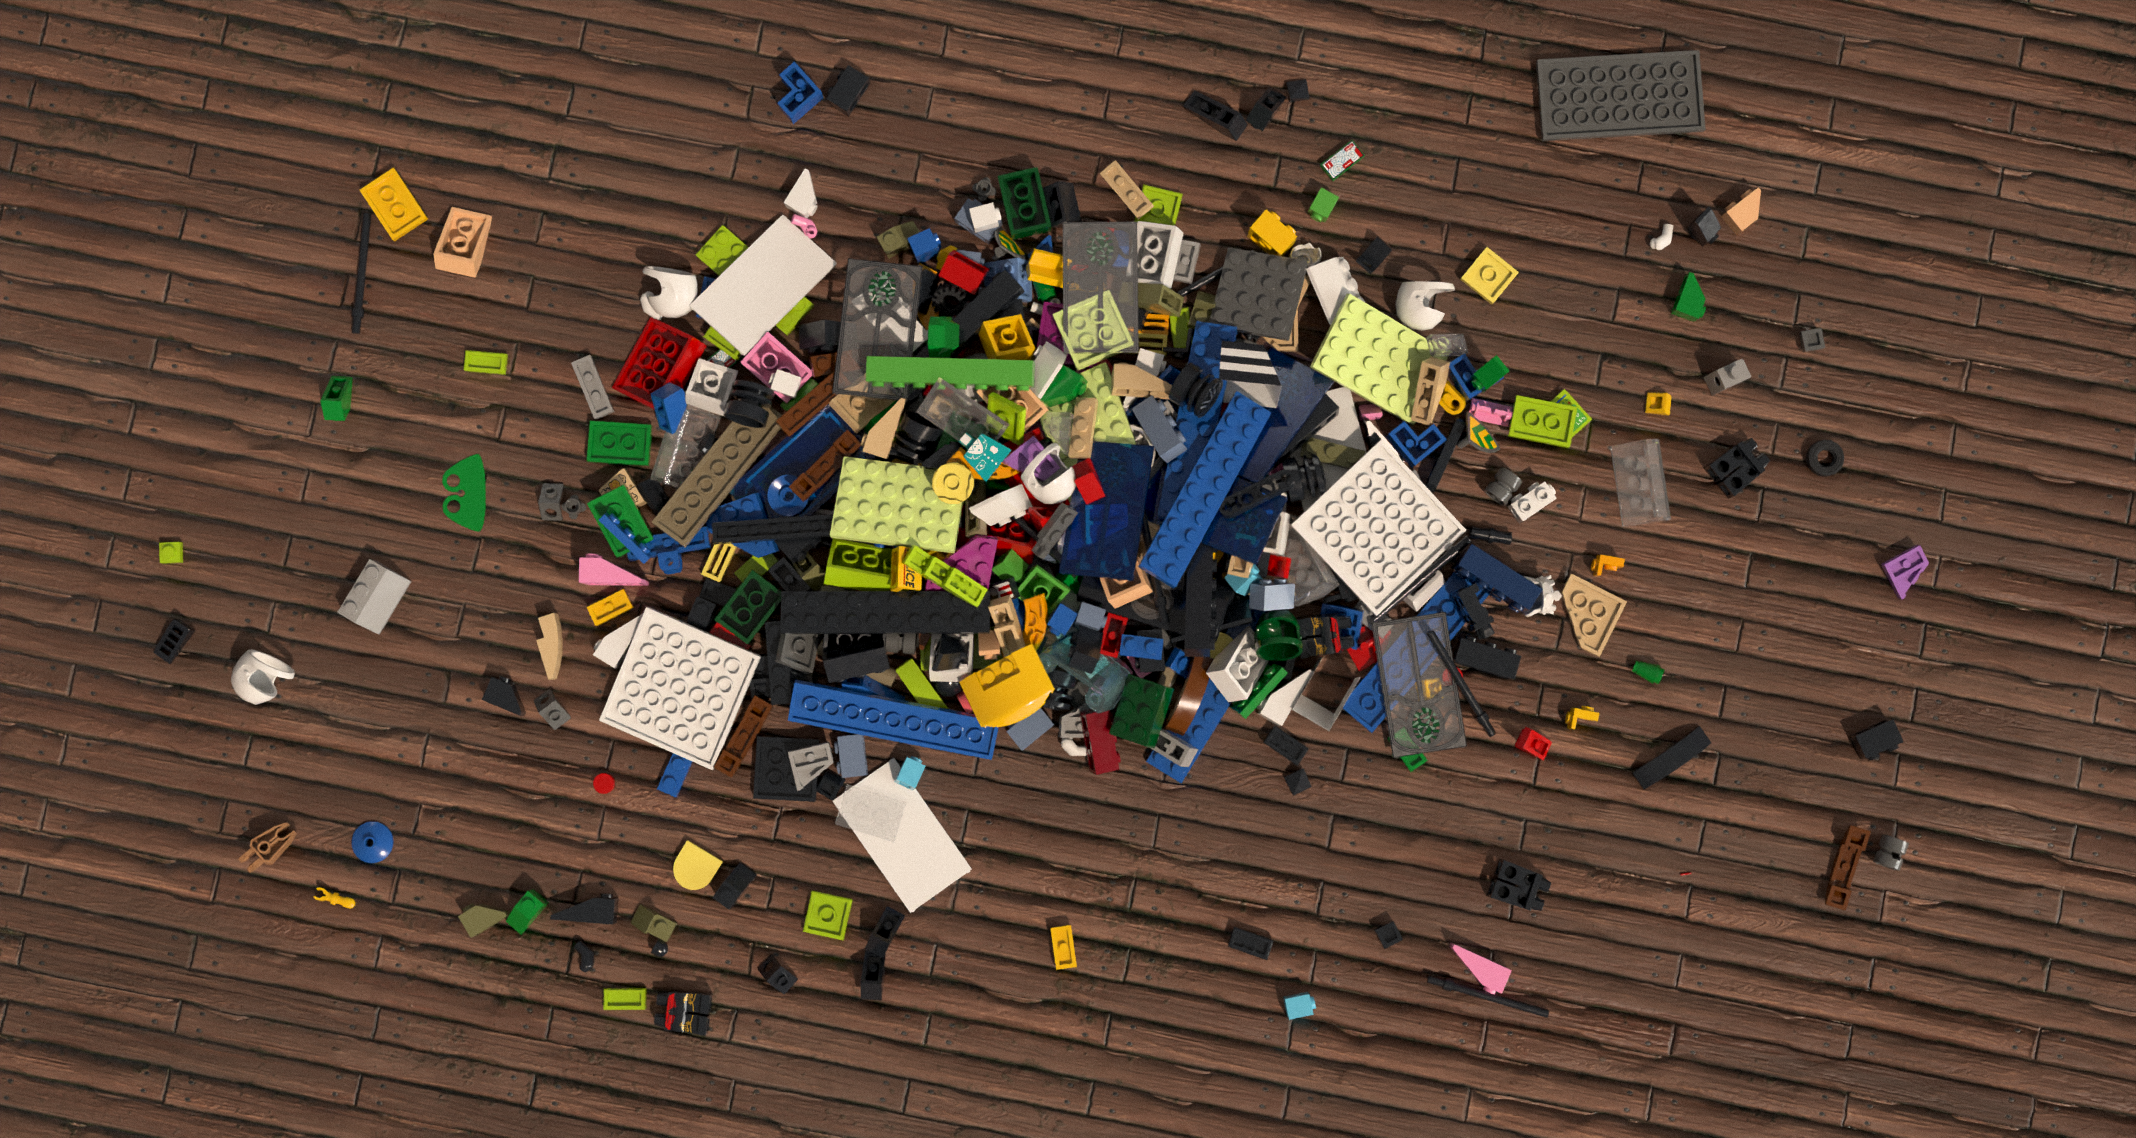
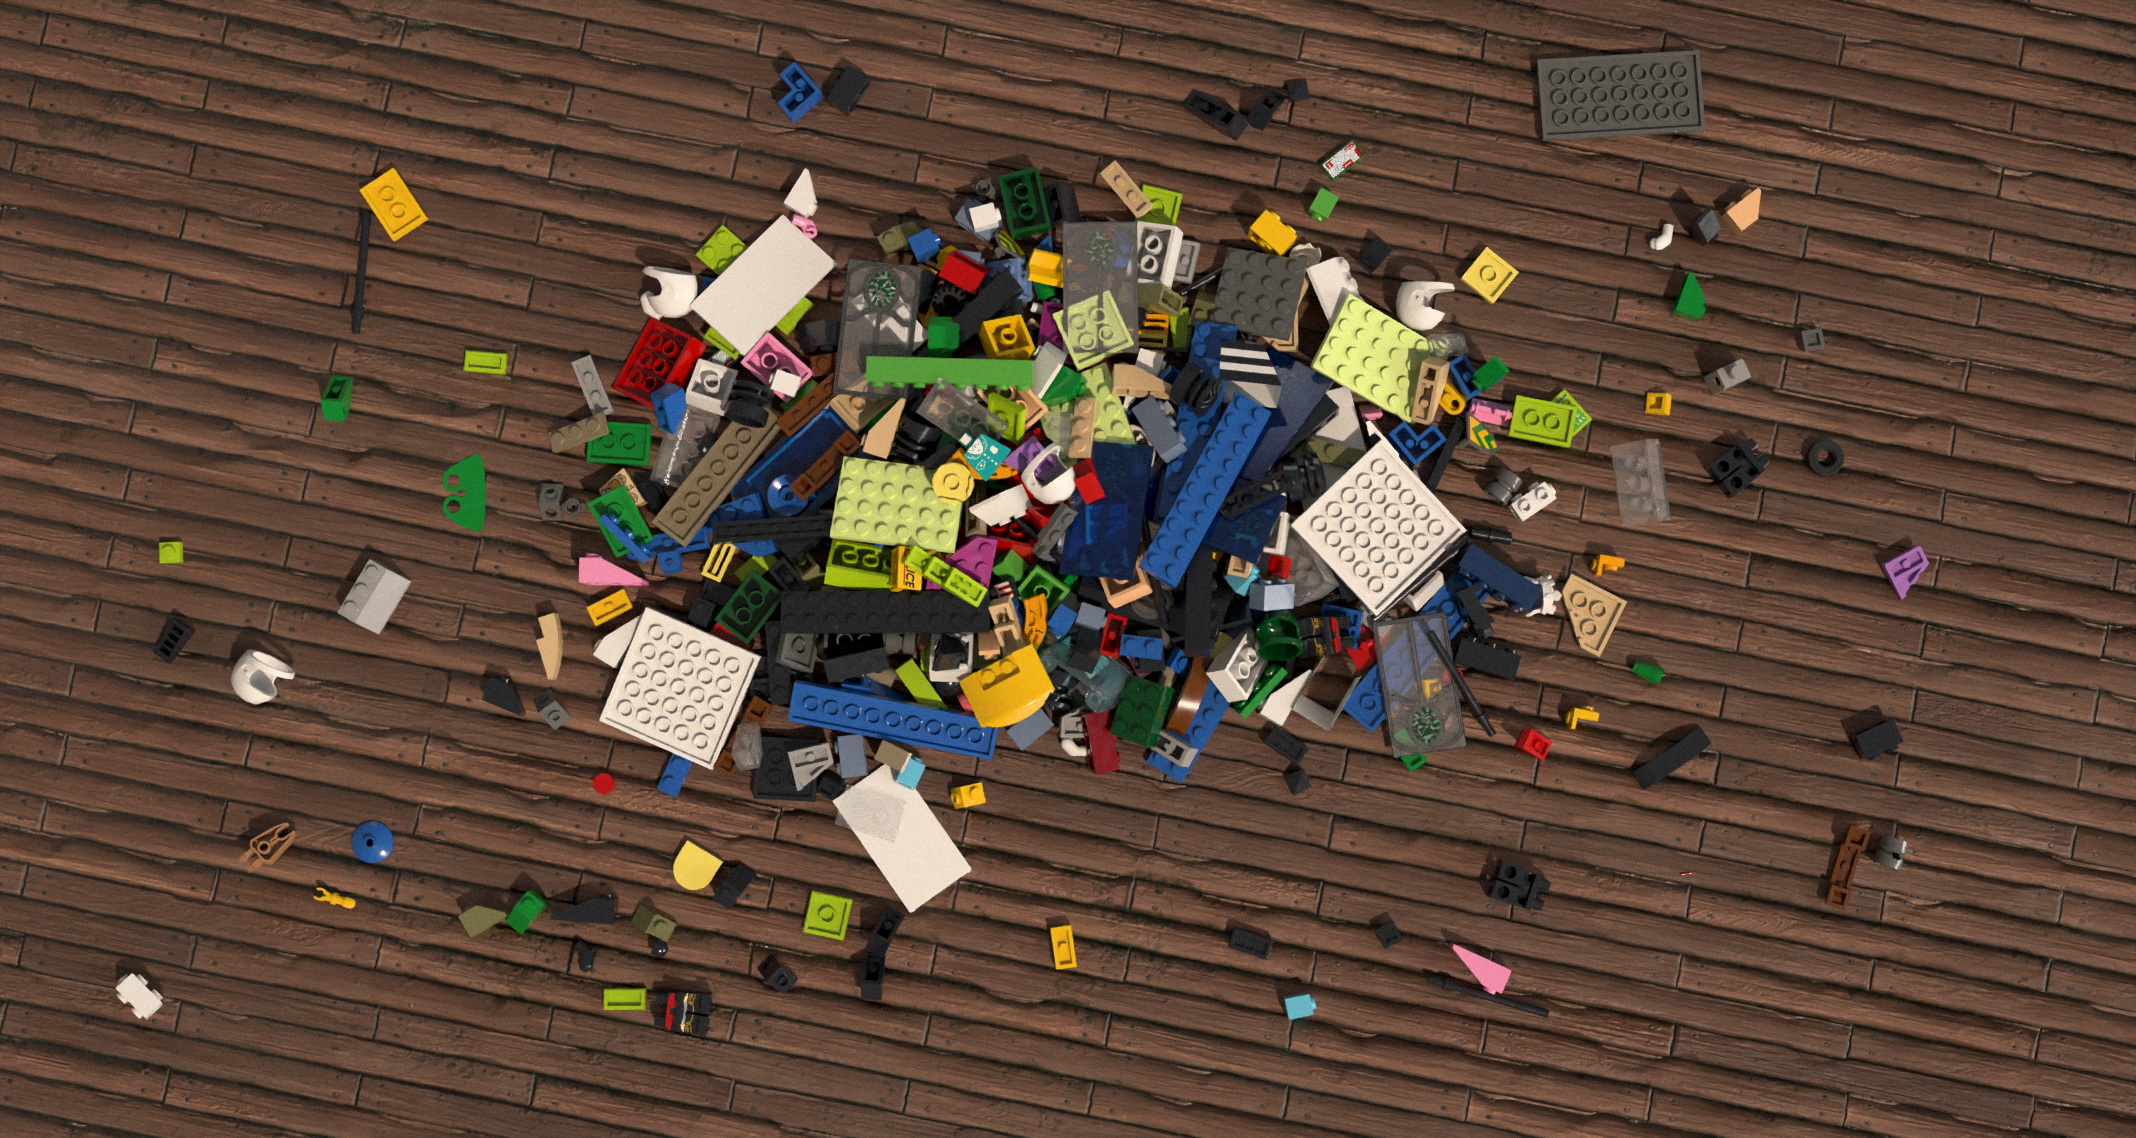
(133, 990): none -> white brick
(462, 242): light nougat slope -> none
(578, 433): none -> dark tan plate
(747, 746): none -> clear slope
(893, 756): none -> dark tan slope
(967, 795): none -> yellow bracket

